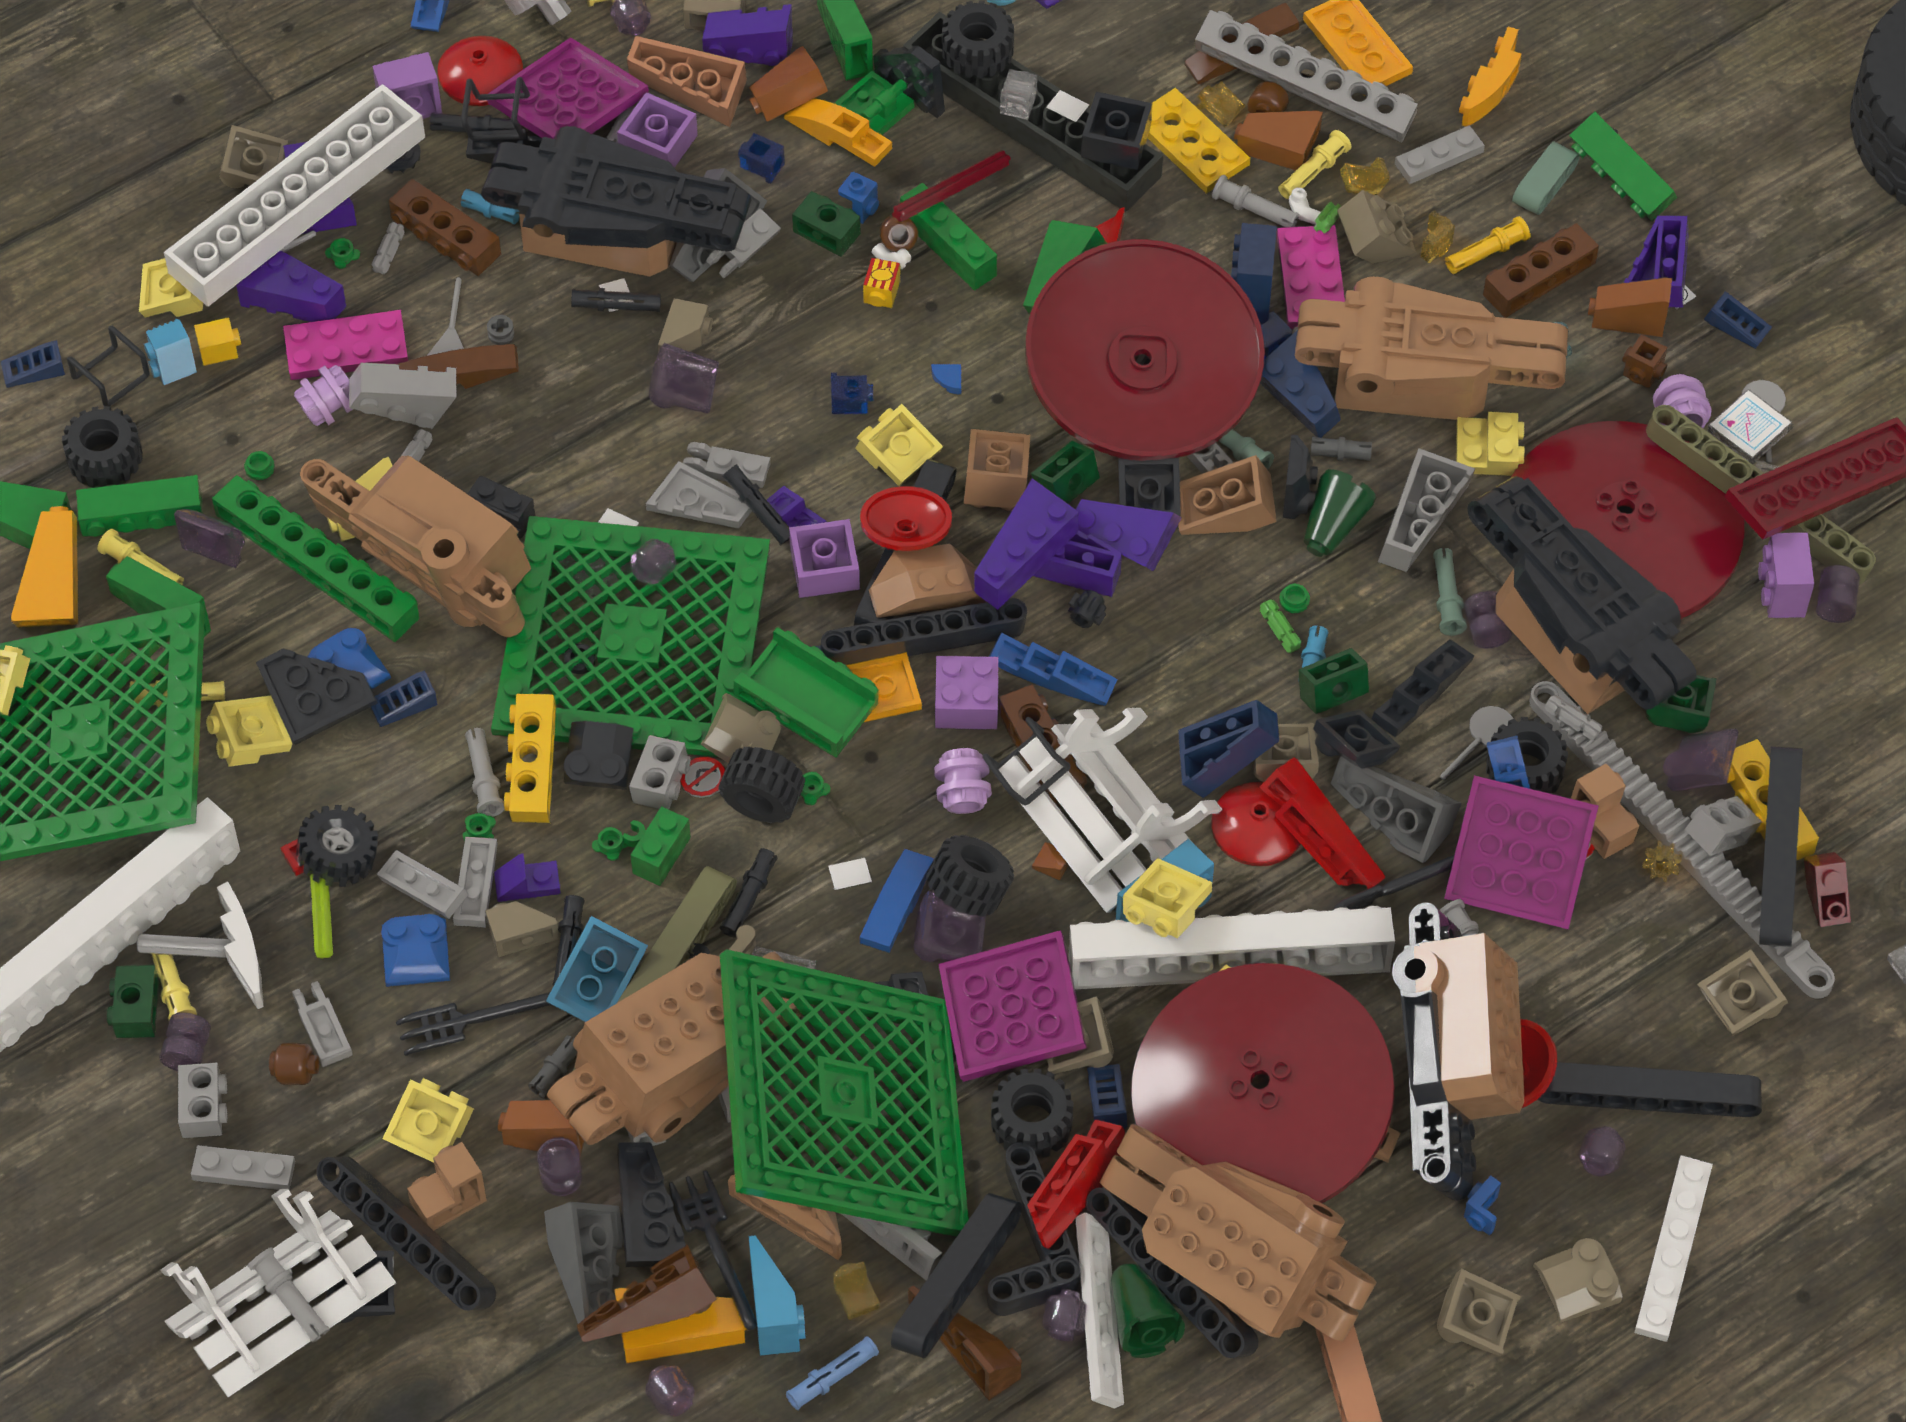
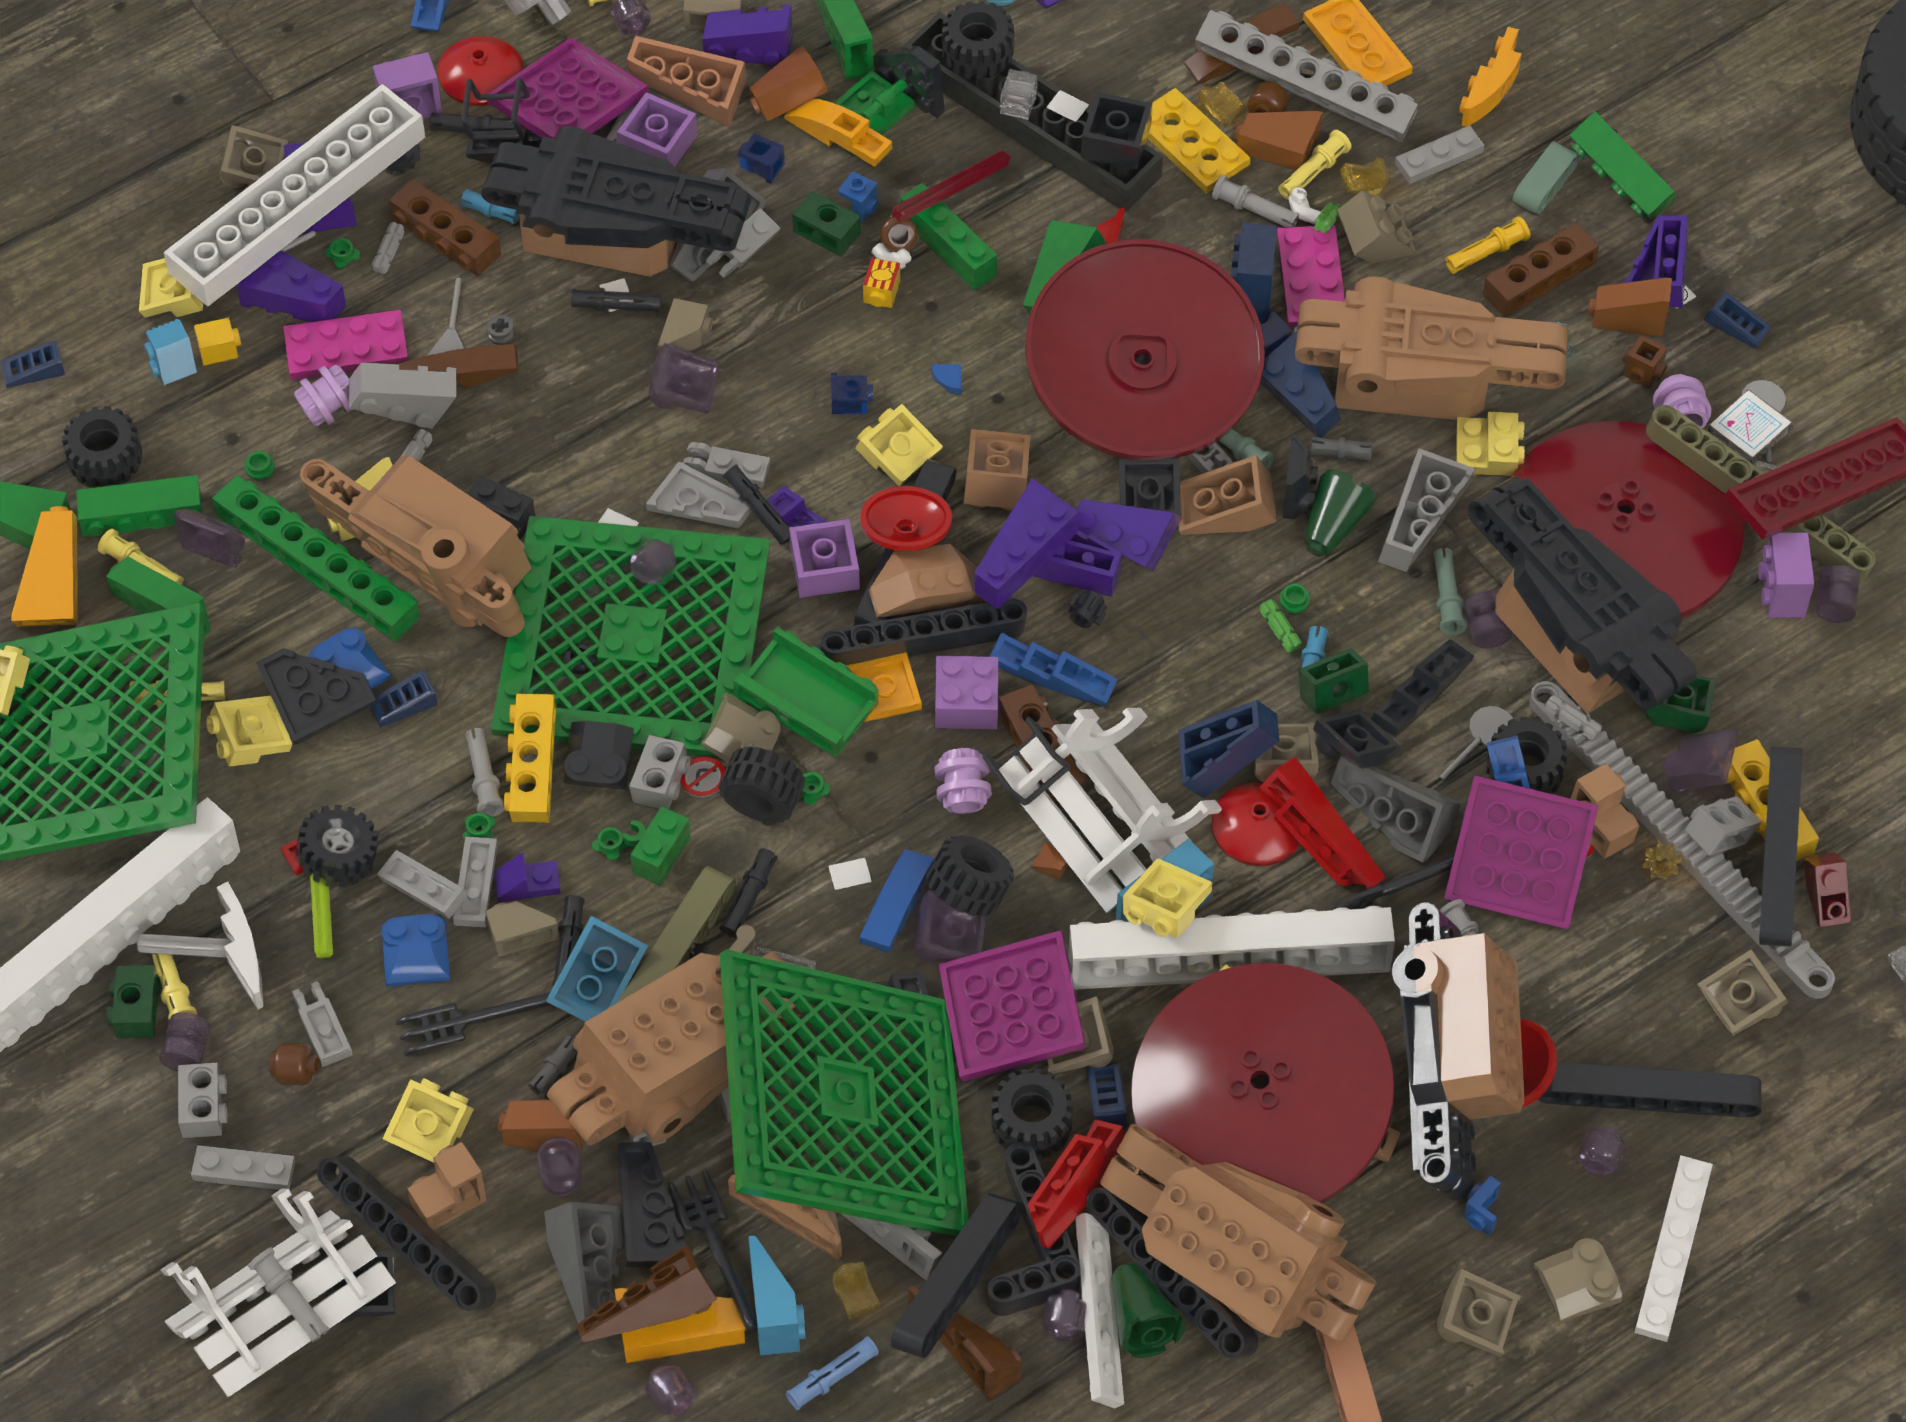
(113, 332): black piece -> none
(1068, 471): dark green brick -> none
(1439, 239): clear yellow bracket -> none

